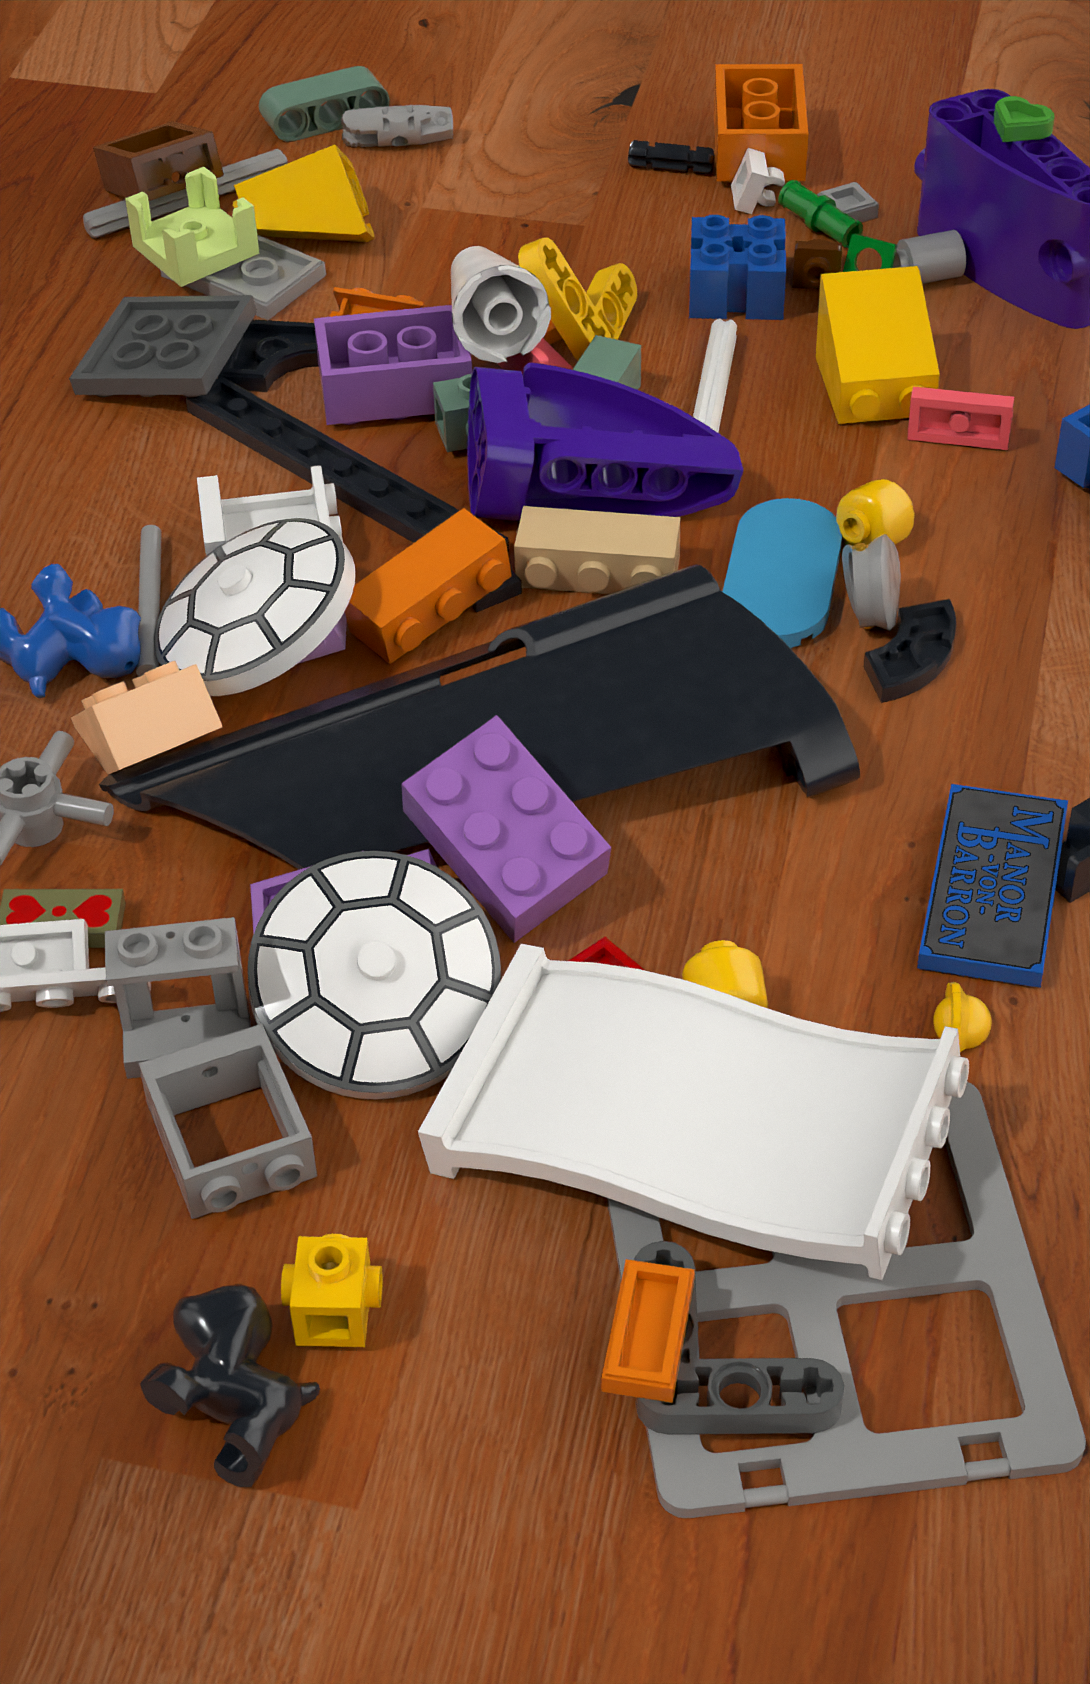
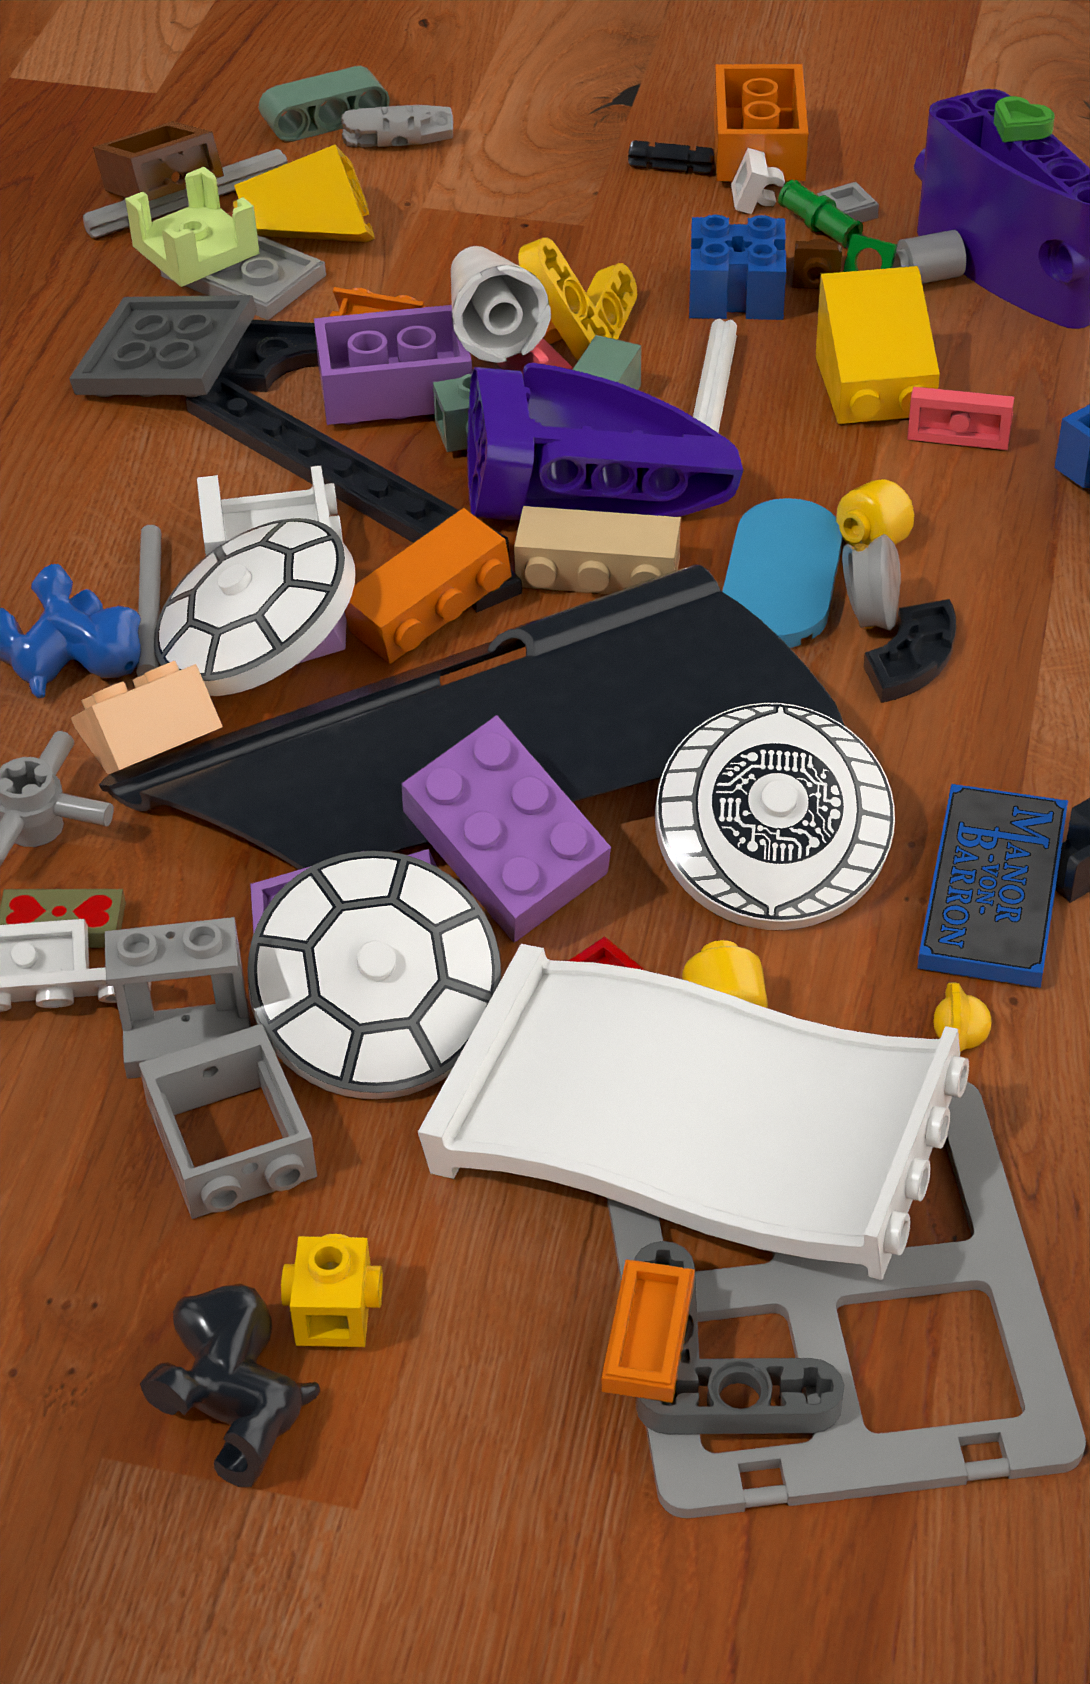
(774, 816): none -> dish

